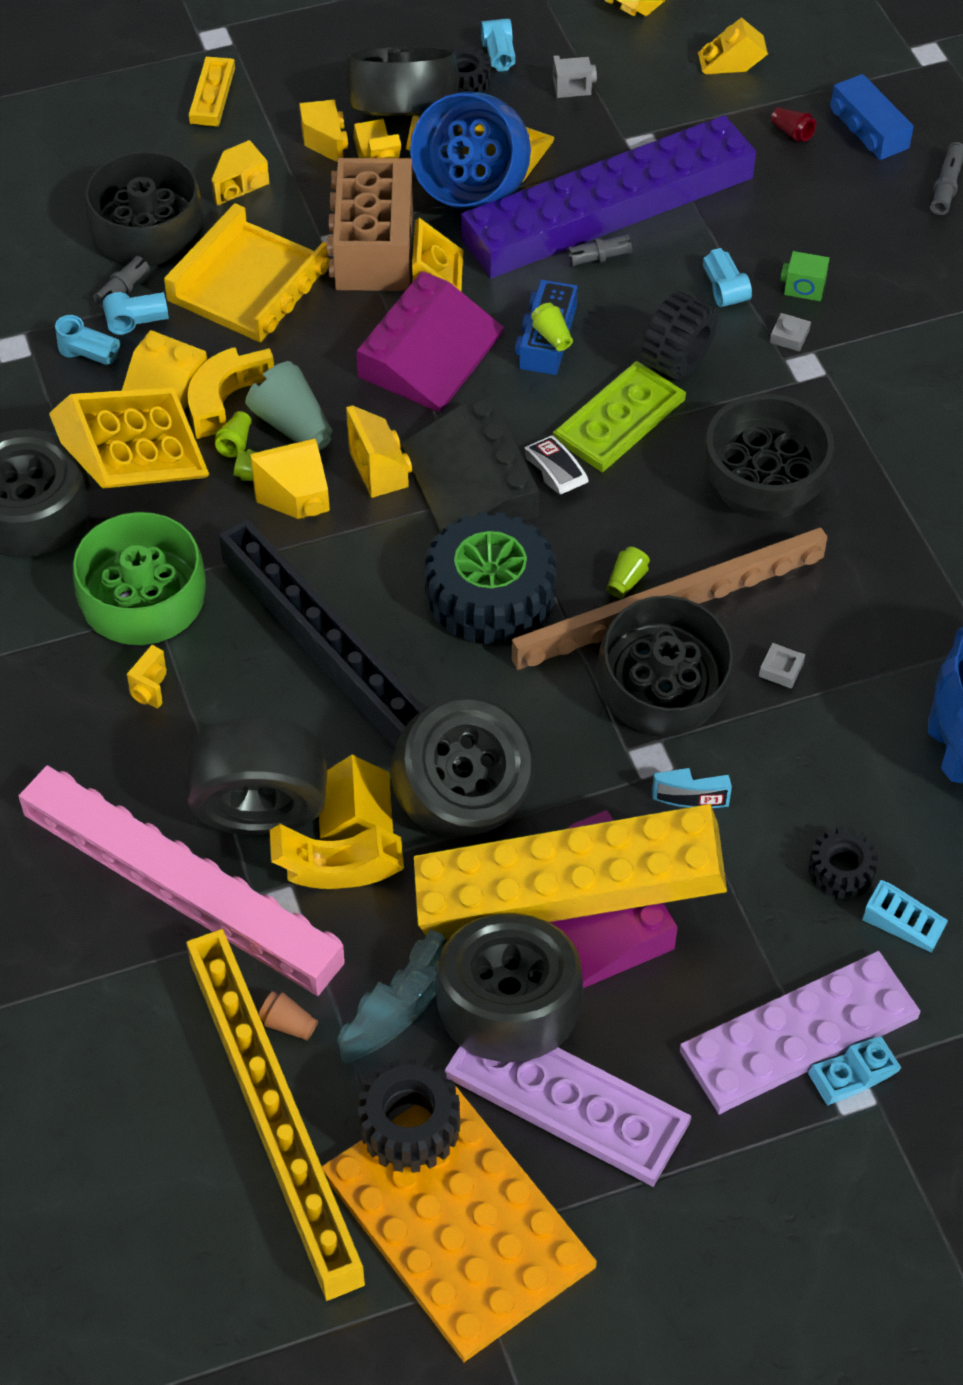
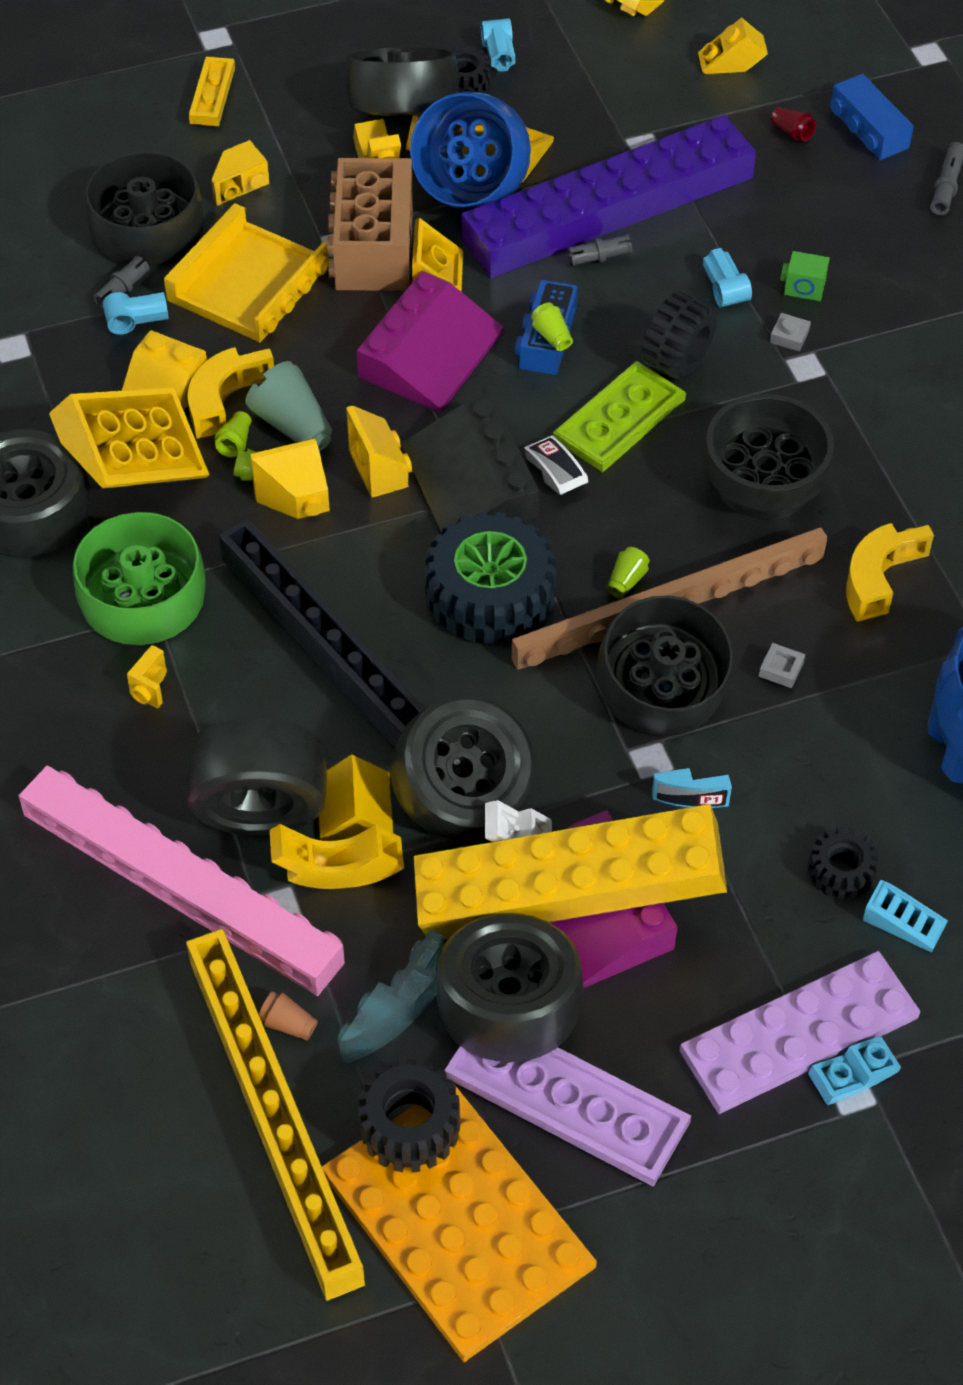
(77, 340): medium azure piece -> none
(322, 128): yellow slope -> none
(507, 823): none -> white slope
(573, 76): light grey brick -> none
(866, 585): none -> yellow arch

